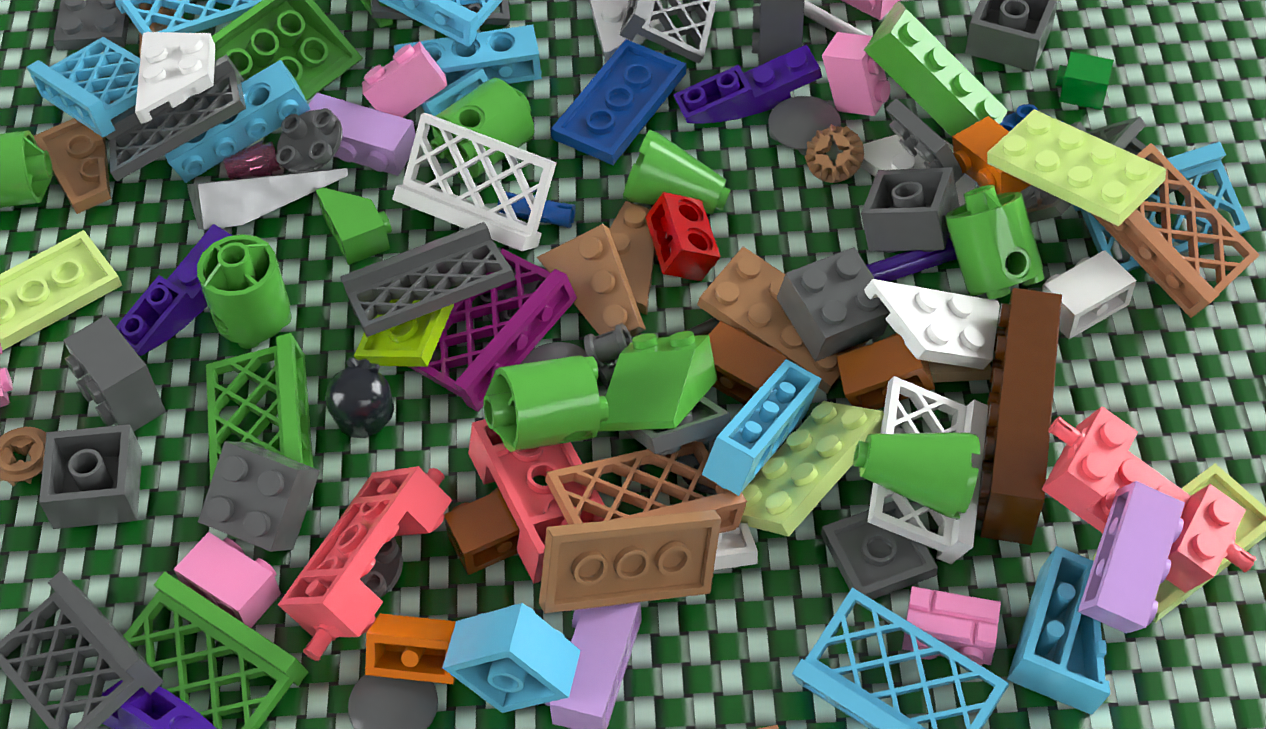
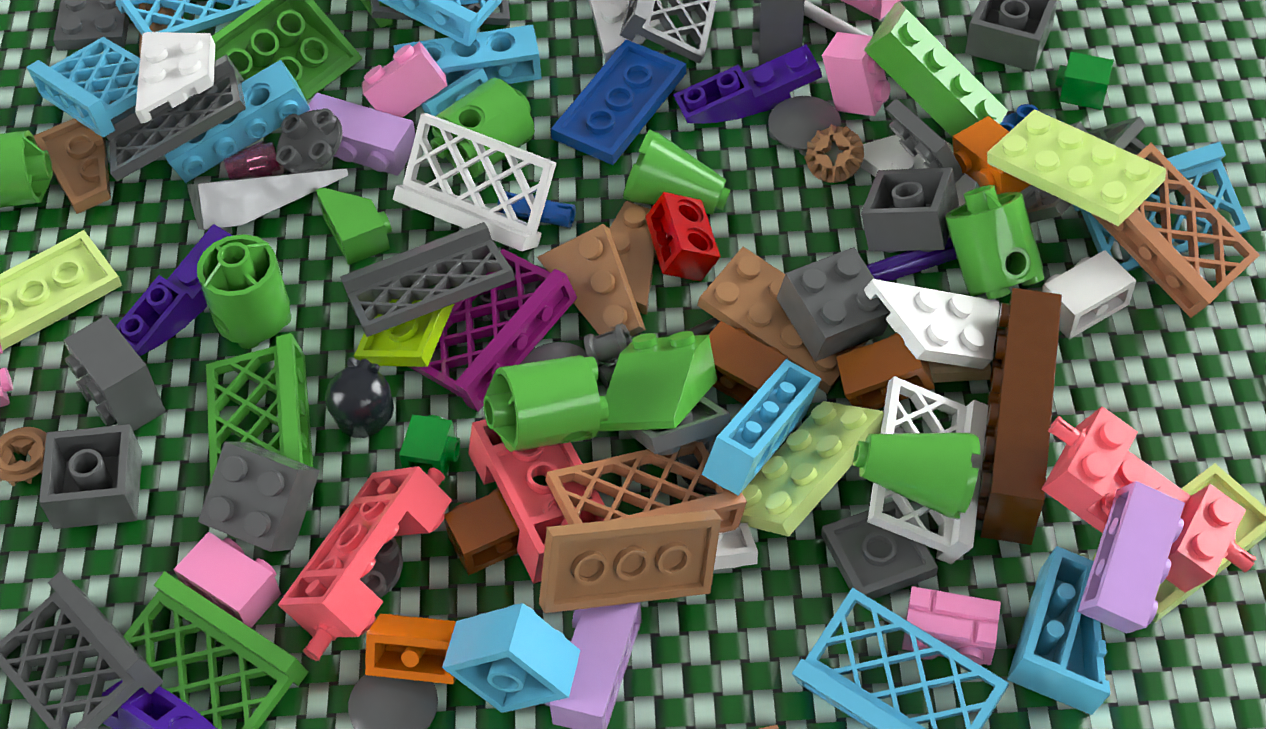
(430, 444): none -> green brick

